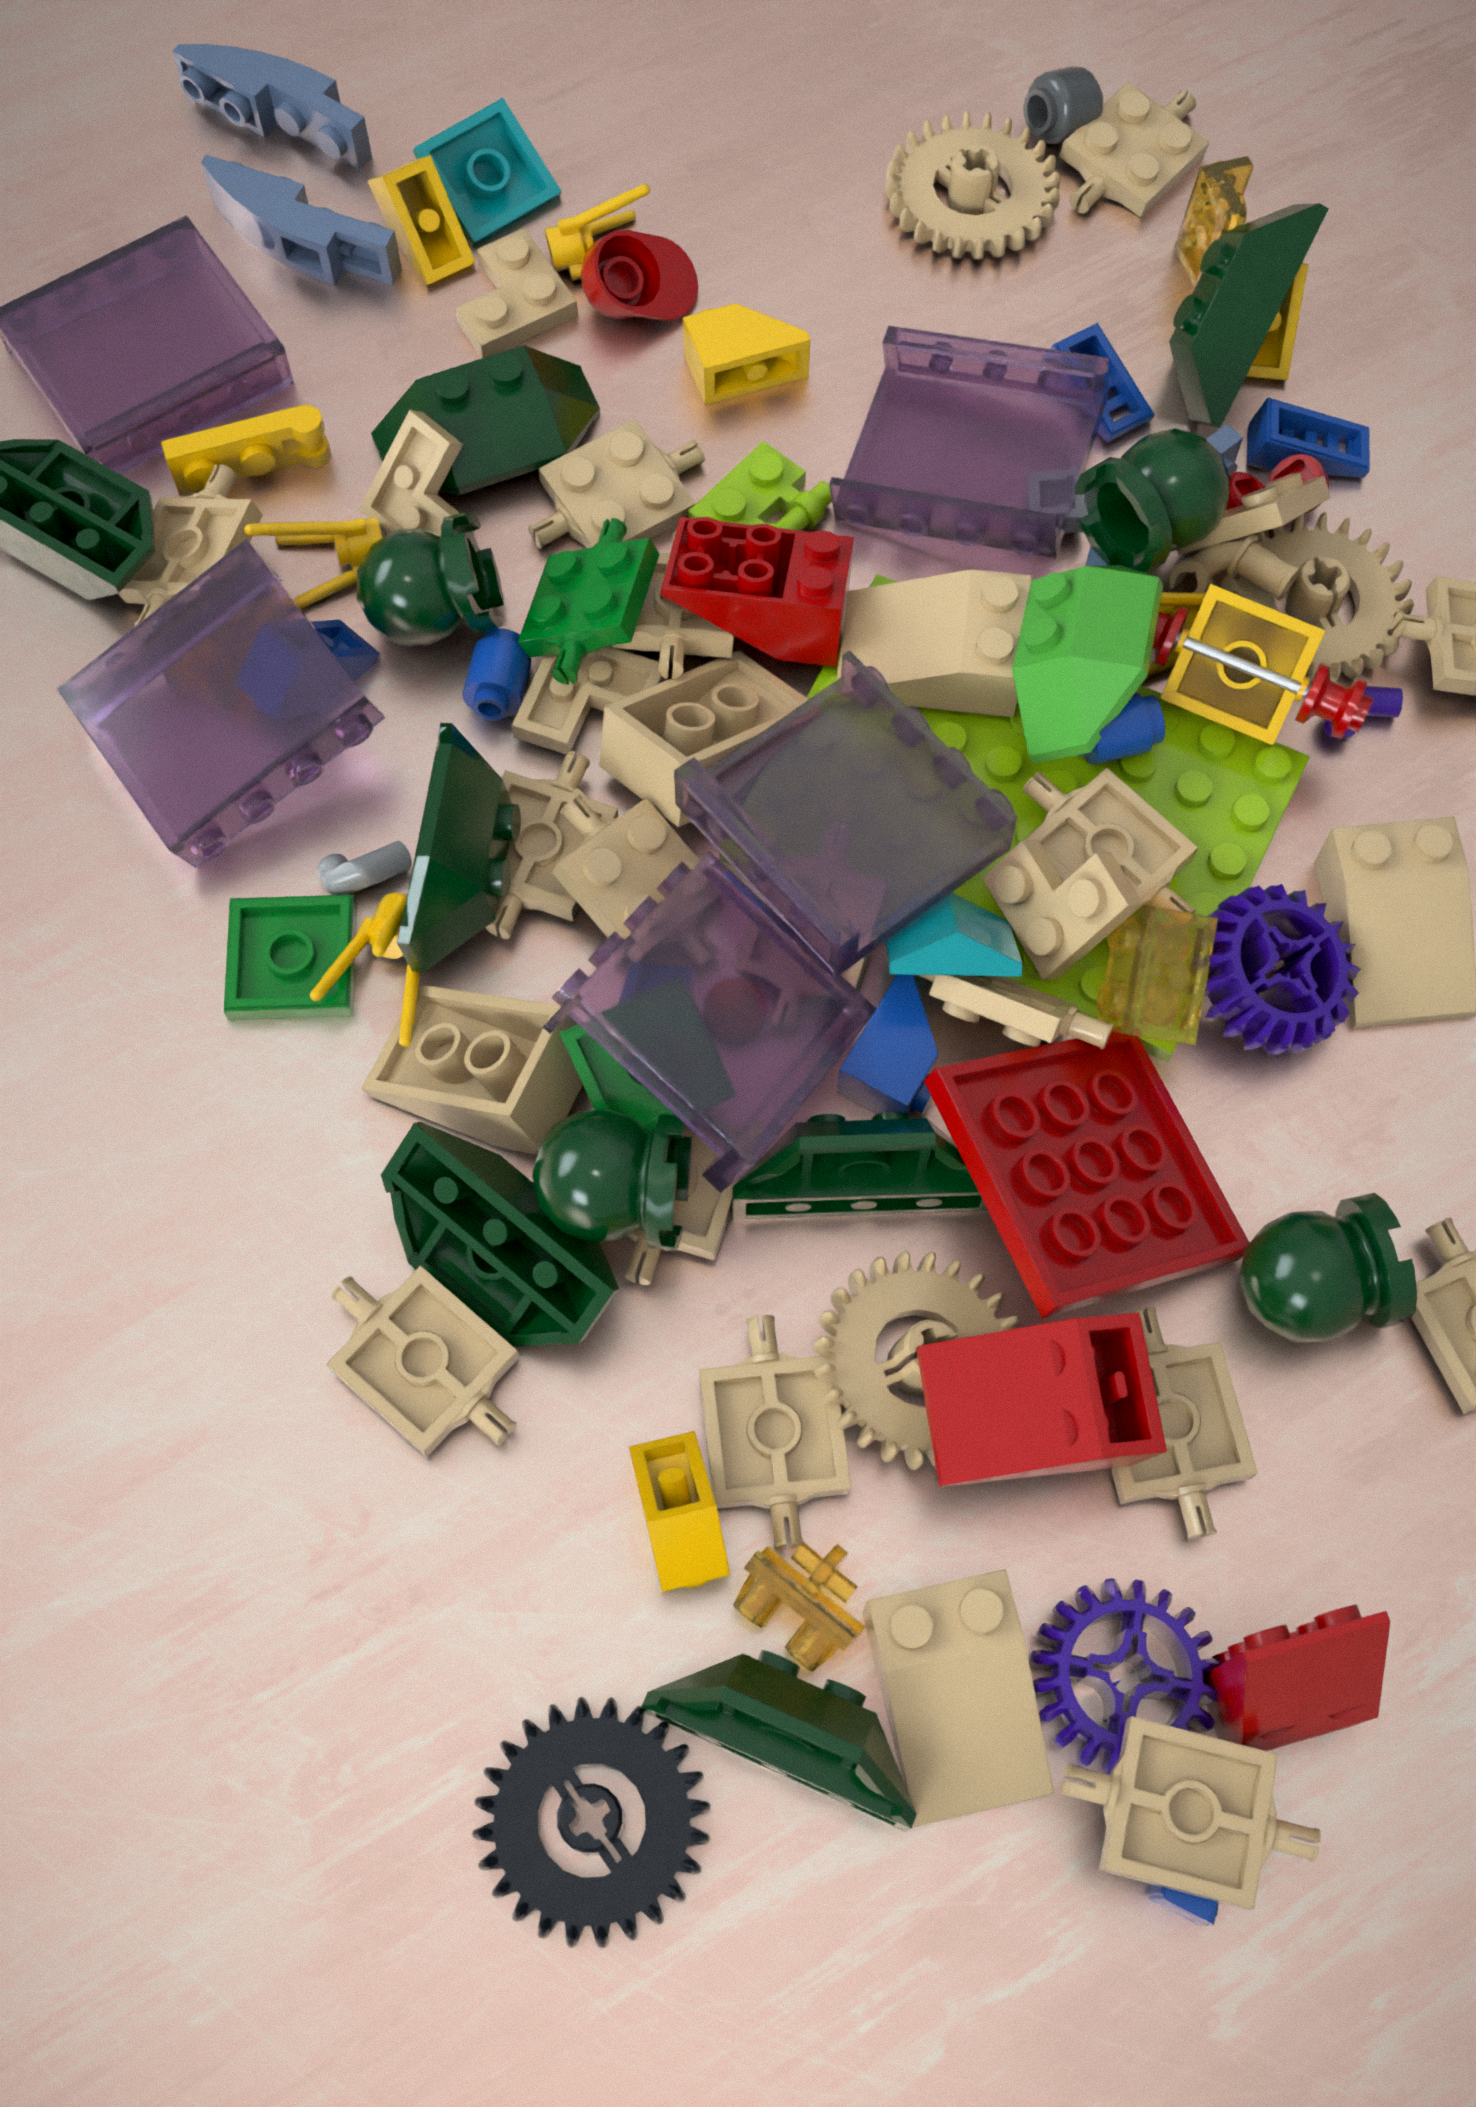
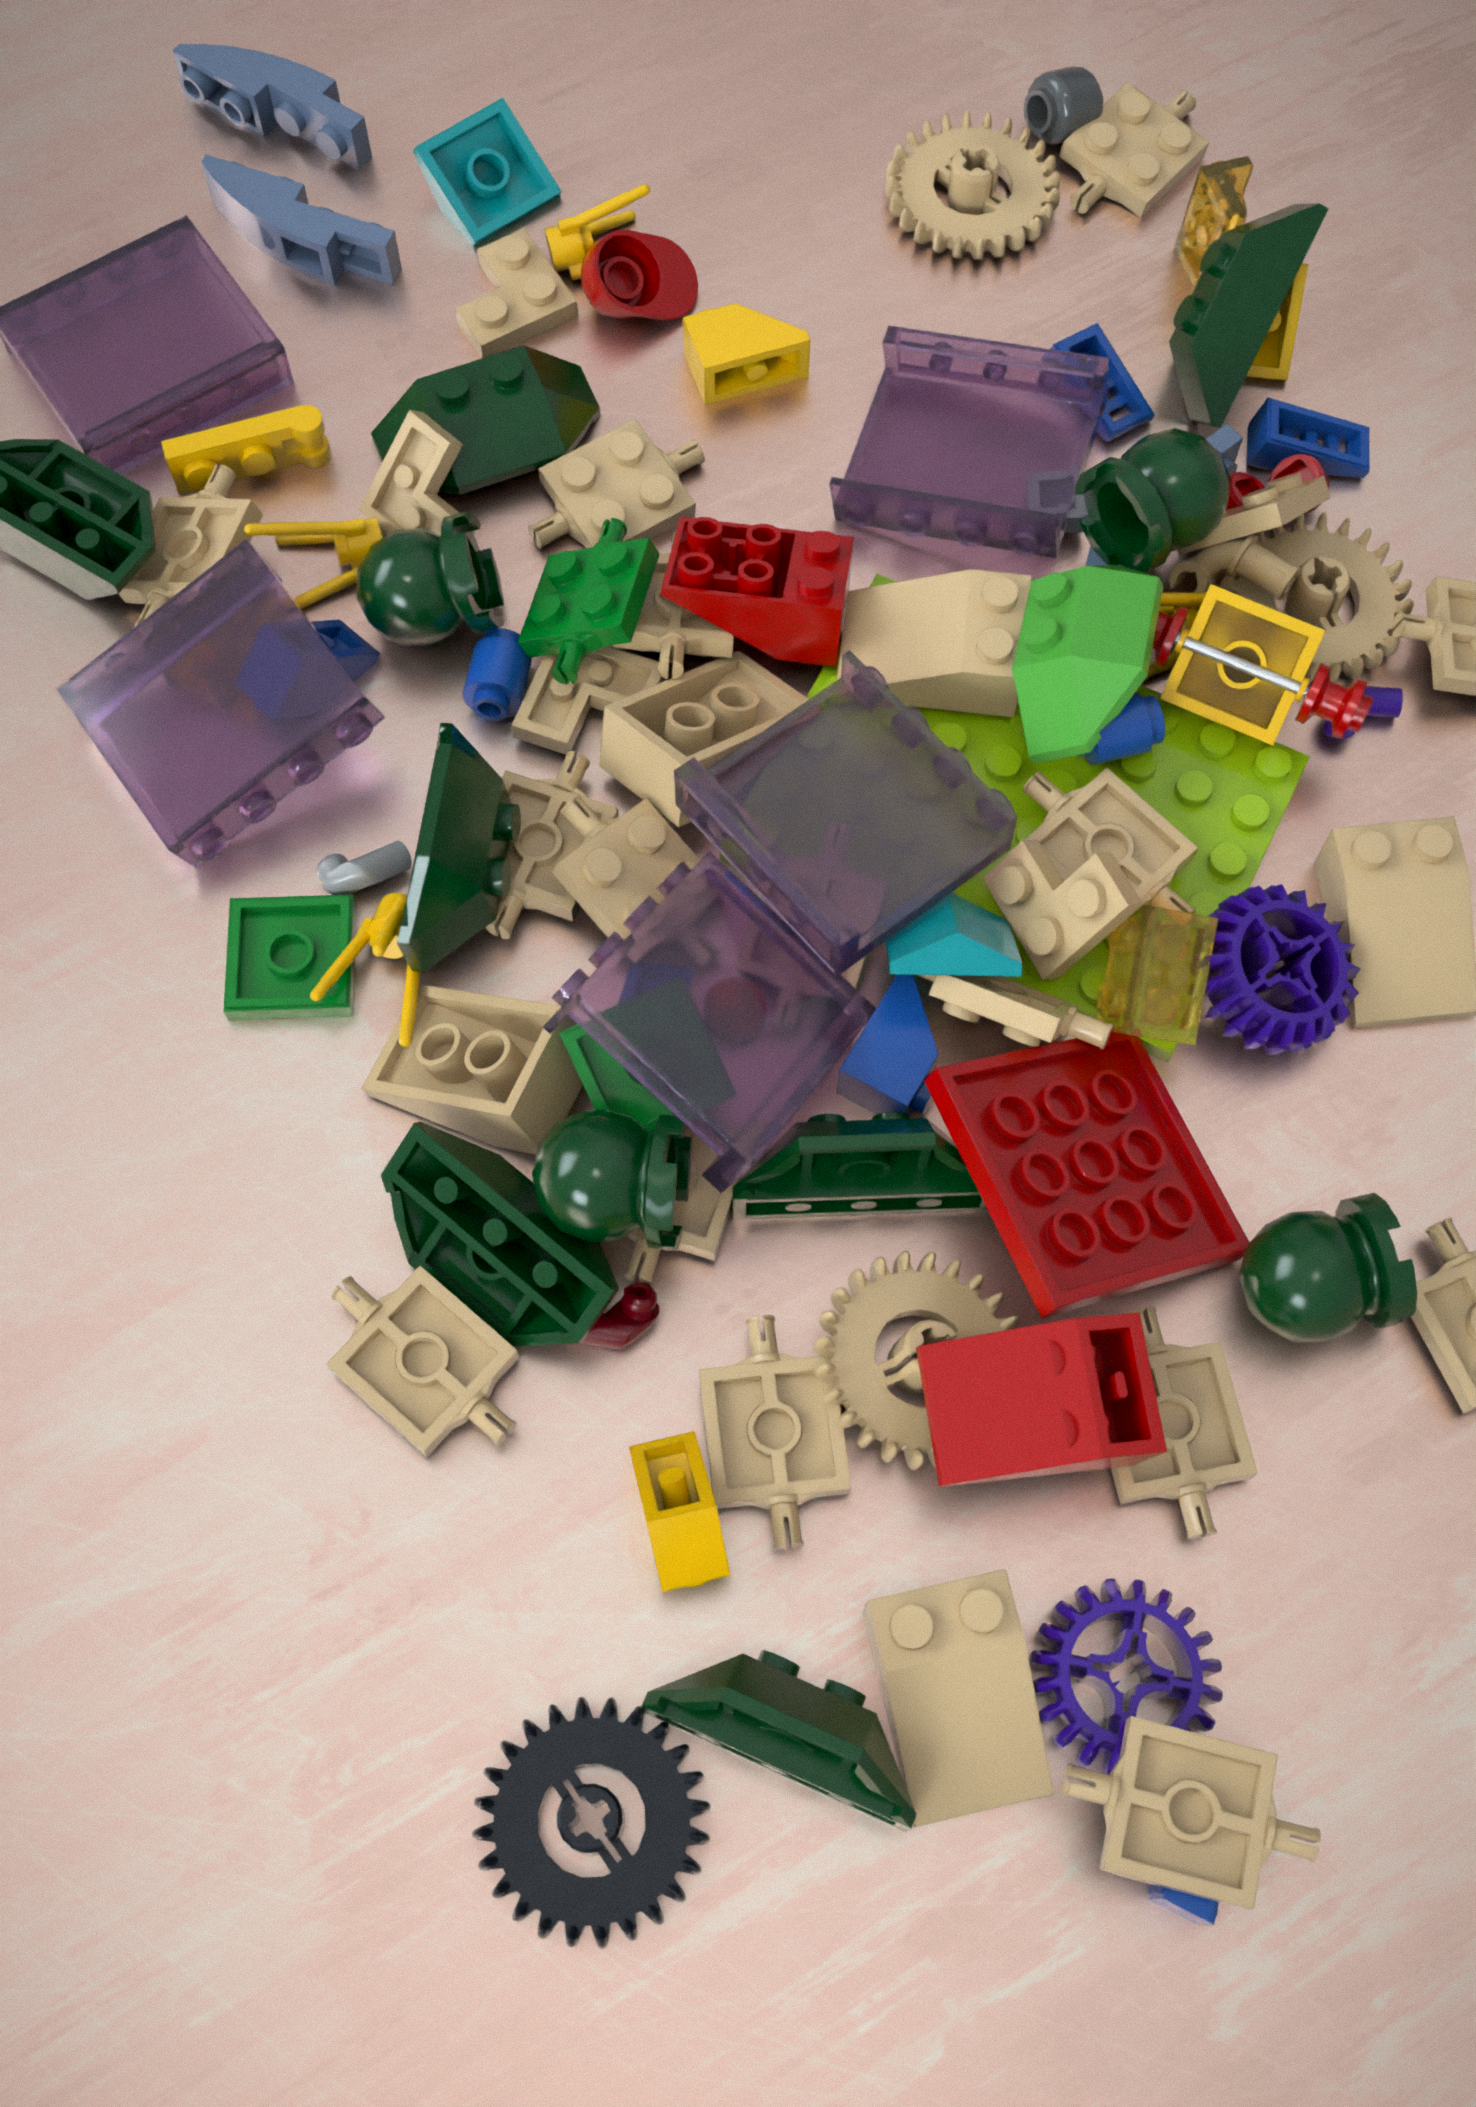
(422, 218): yellow slope -> none
(626, 1319): none -> dark red arm
(762, 487): lime plate -> none
(777, 1582): clear yellow hips -> none
(1301, 1682): red slope -> none

